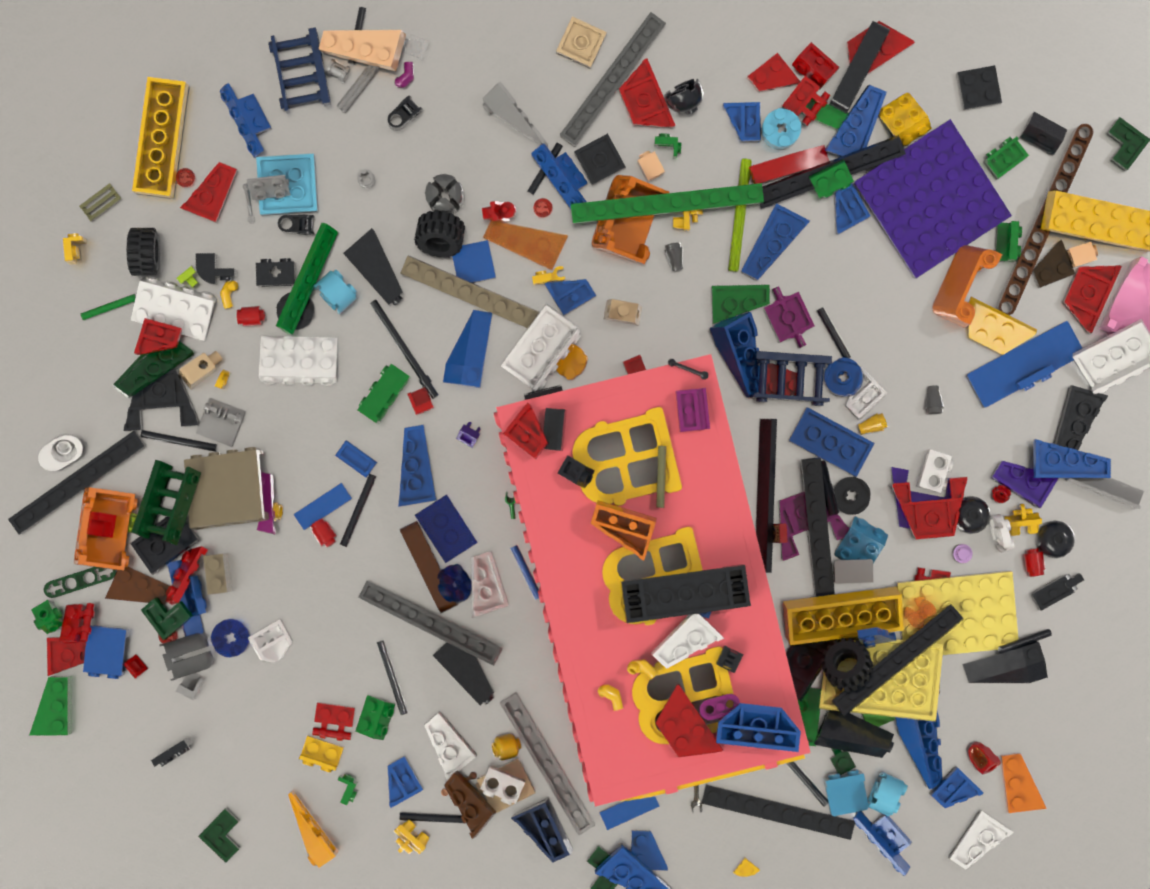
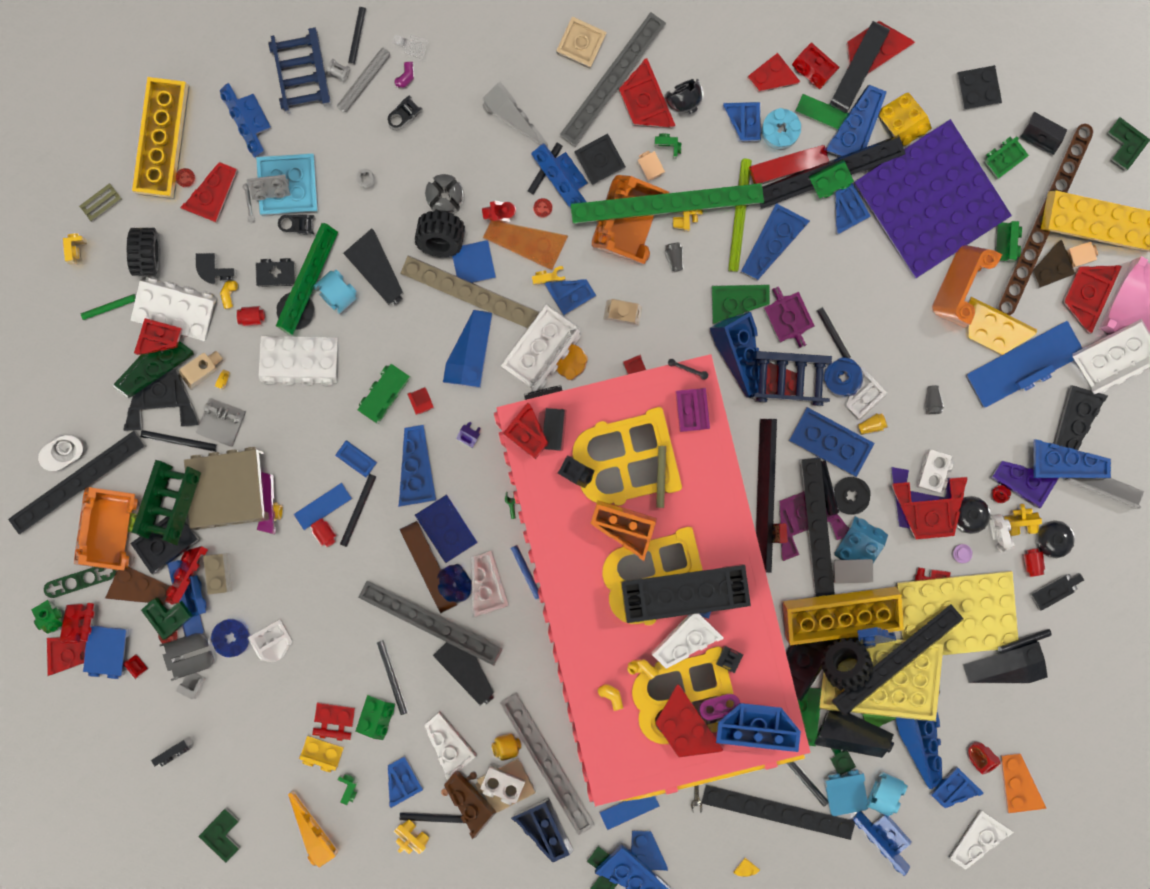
(55, 708): green wedge -> none
(101, 524): red panel -> none
(187, 276): lime tile -> none
(369, 47): light nougat wedge -> none
(425, 380): black bar -> none
(801, 97): red plate -> none
(925, 609): clear orange piece -> none

